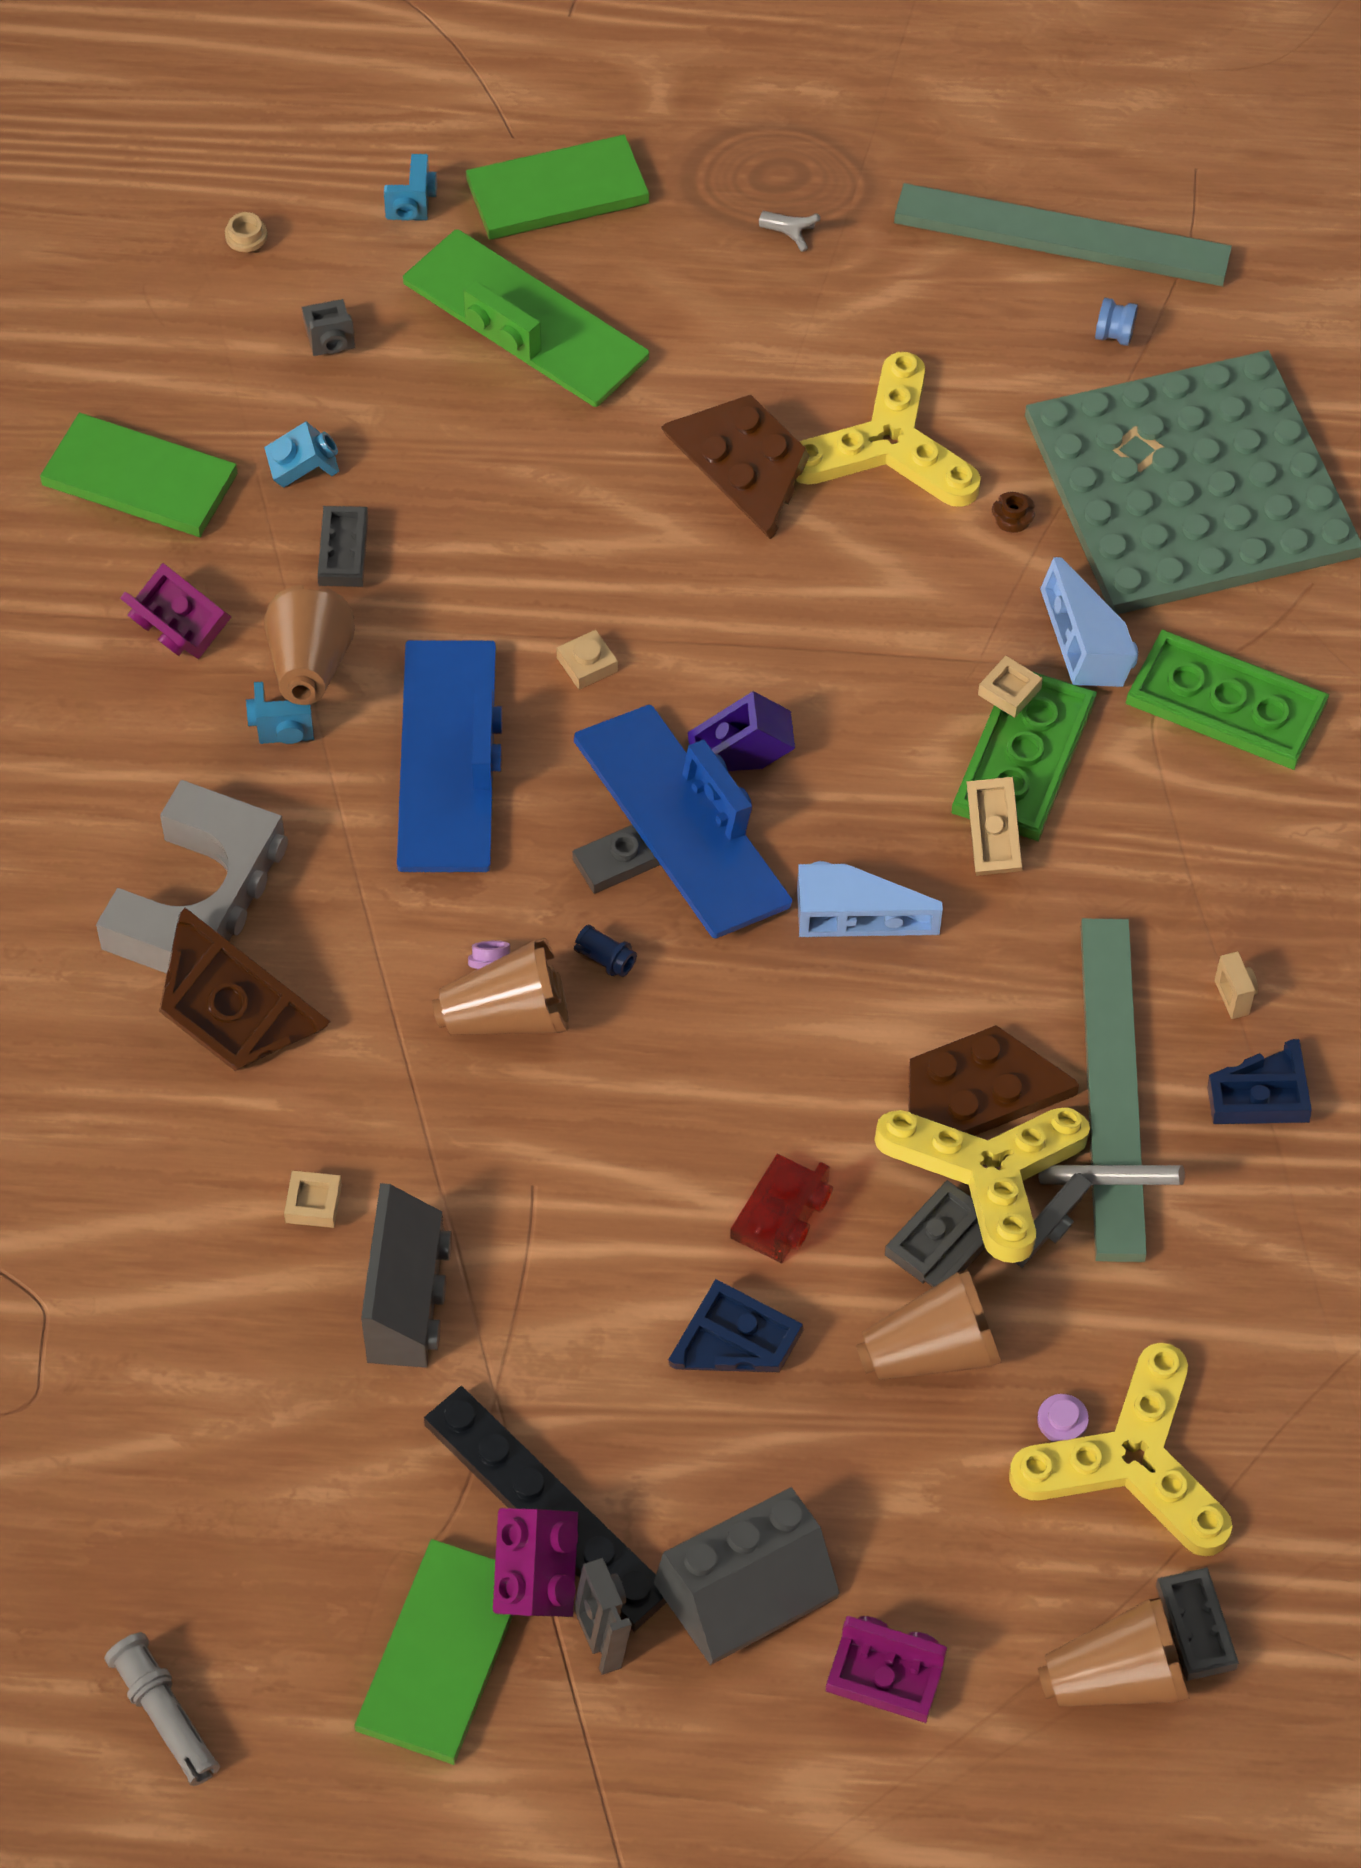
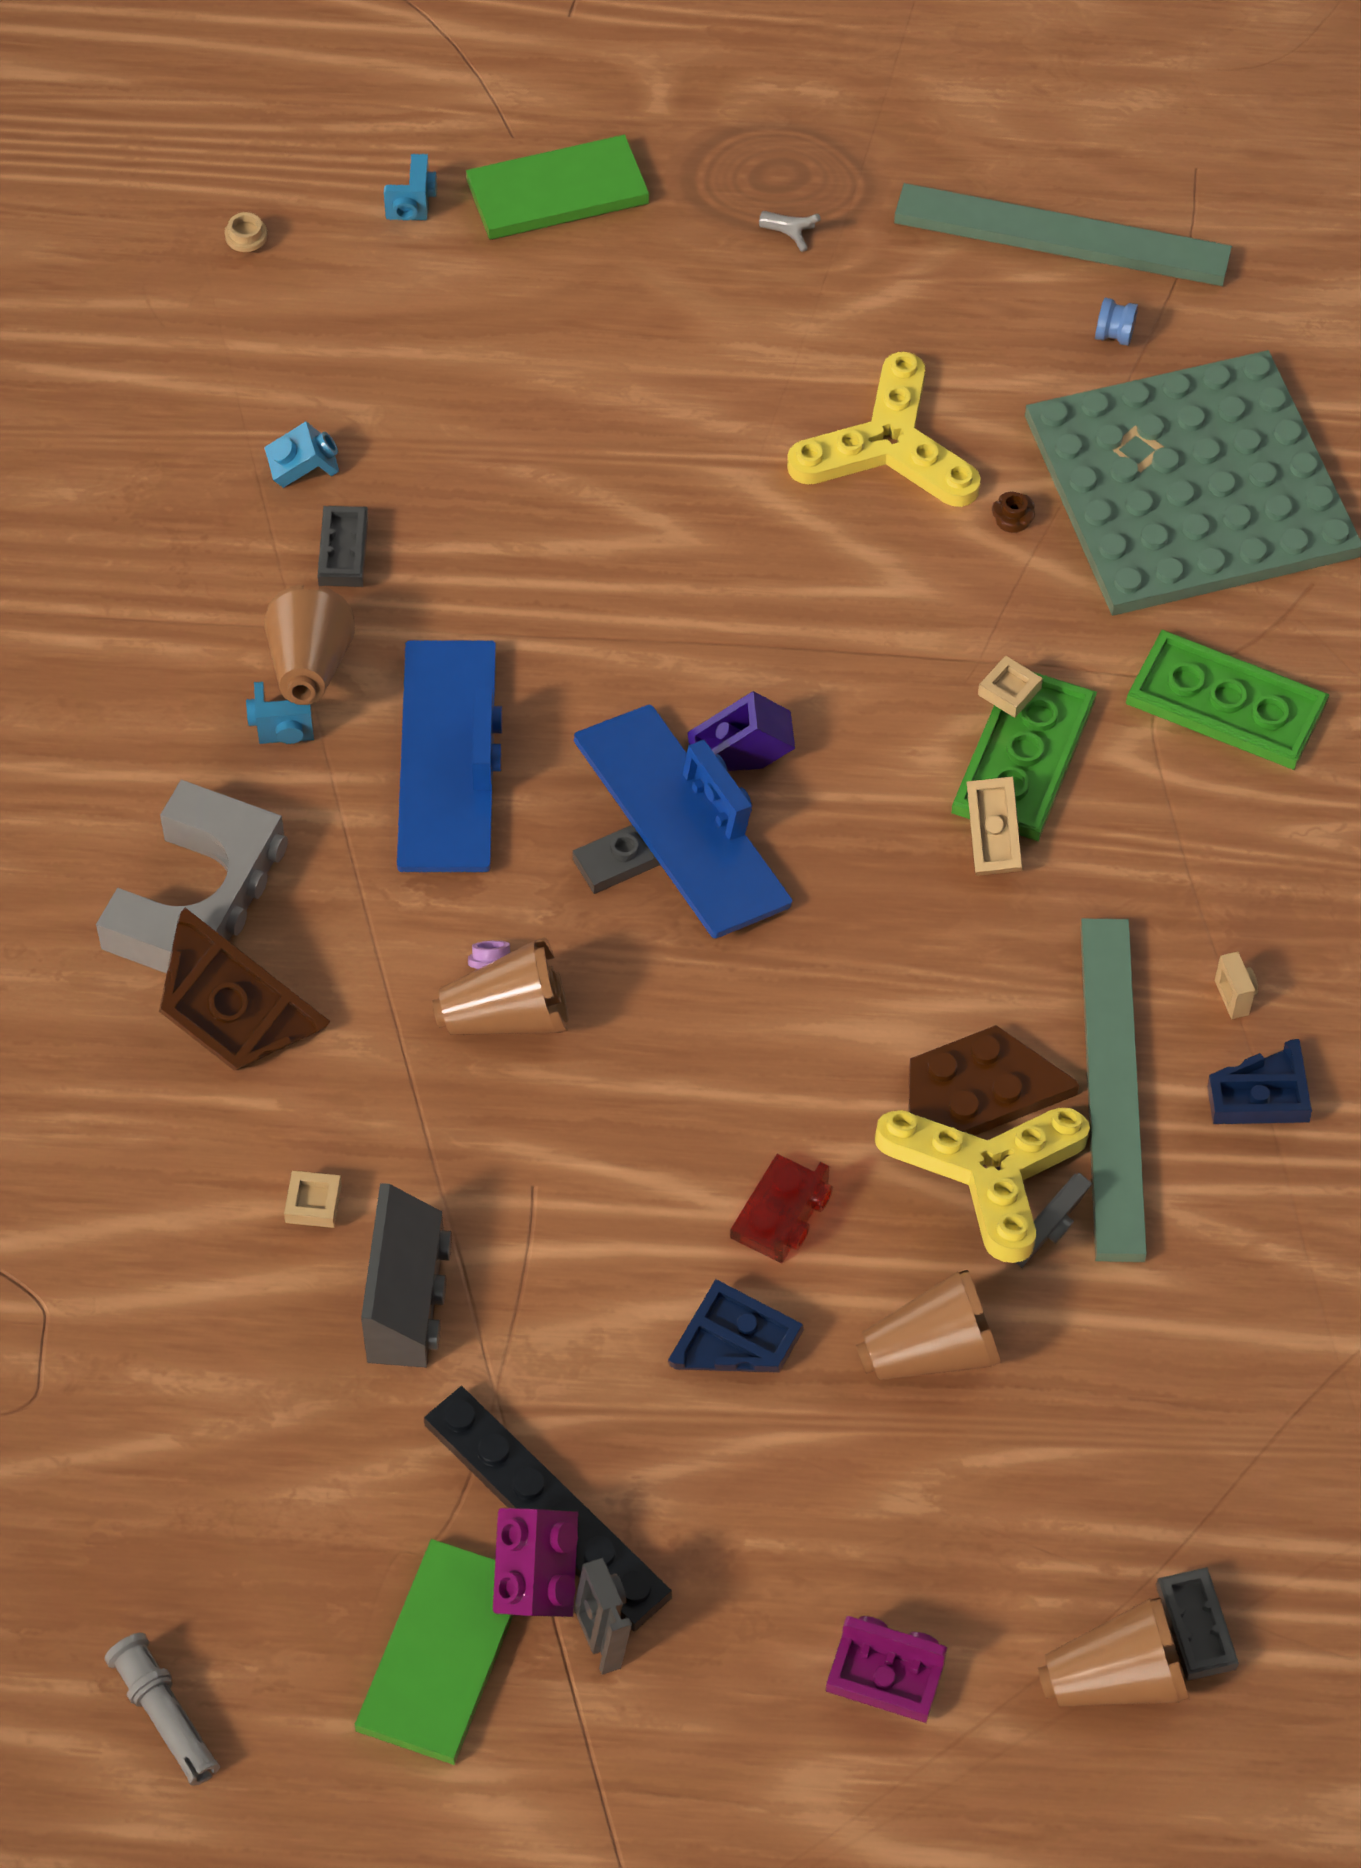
(139, 474): bright green tile -> none
(178, 610): magenta bracket -> none
(328, 327): dark grey bracket -> none
(526, 317): bright green bracket -> none
(587, 659): tan plate -> none
(615, 956): dark blue pin -> none
(744, 456): reddish brown wing -> none
(748, 1576): dark grey slope -> none
(852, 902): light blue slope -> none
(939, 1237): dark grey plate -> none
(1062, 1417): lavender plate -> none
(1087, 629): light blue slope -> none
(1099, 1463): light yellow piece -> none
(1115, 1174): light grey bar -> none

